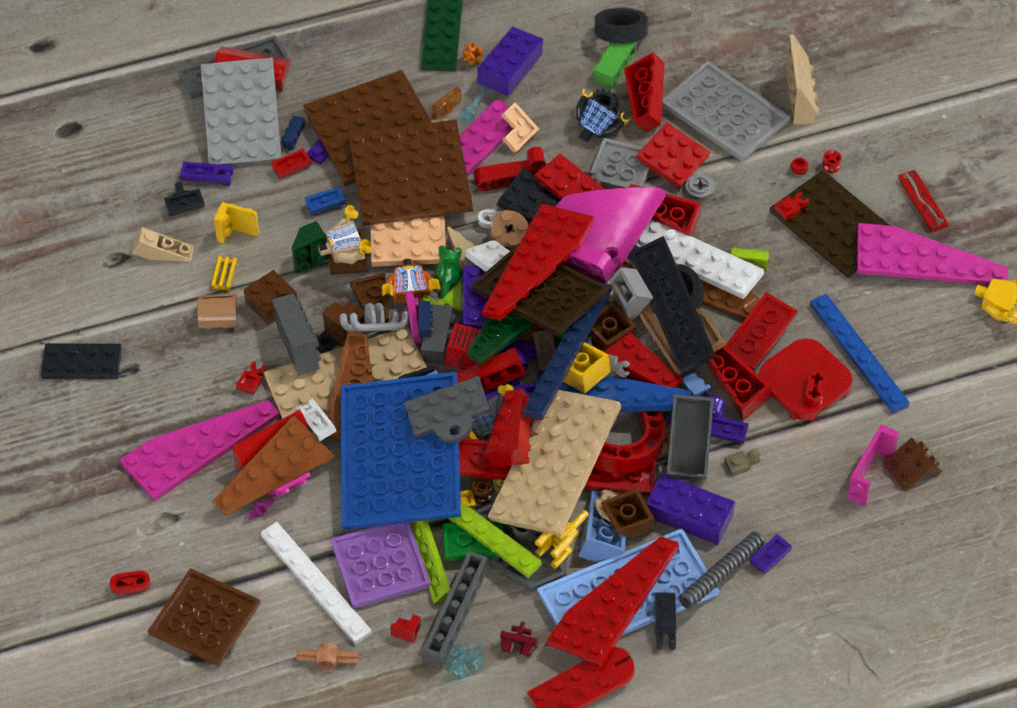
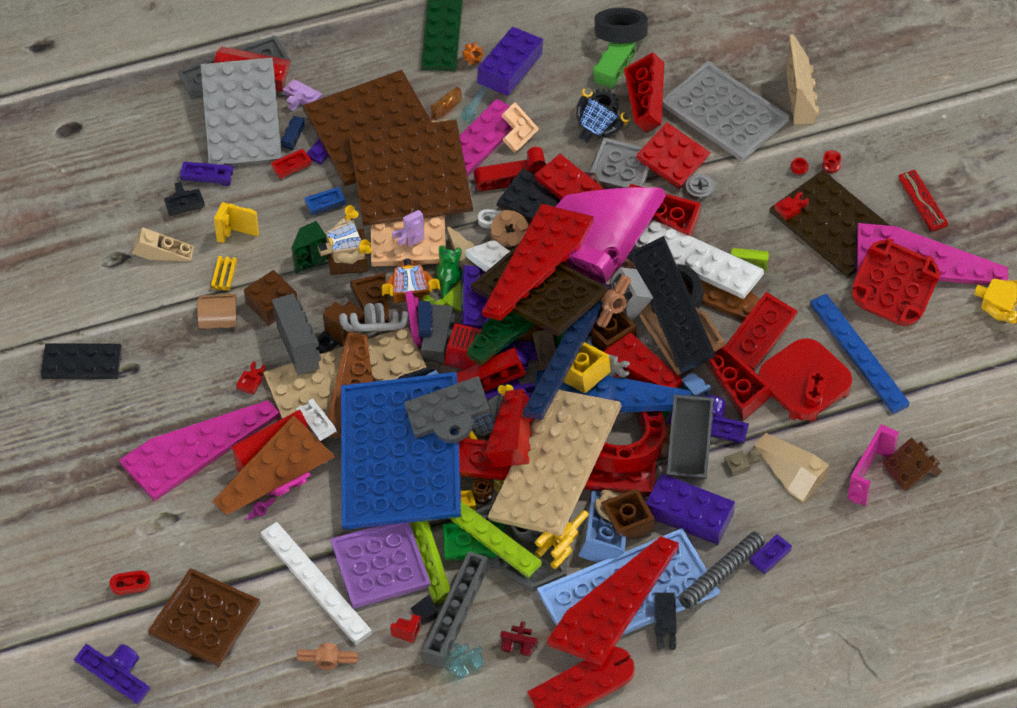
(115, 670): none -> dark purple plate
(300, 93): none -> lavender plate
(413, 229): none -> lavender plate
(425, 609): none -> black slope
(613, 301): none -> nougat axle
(795, 467): none -> tan wedge
(895, 282): none -> red tile

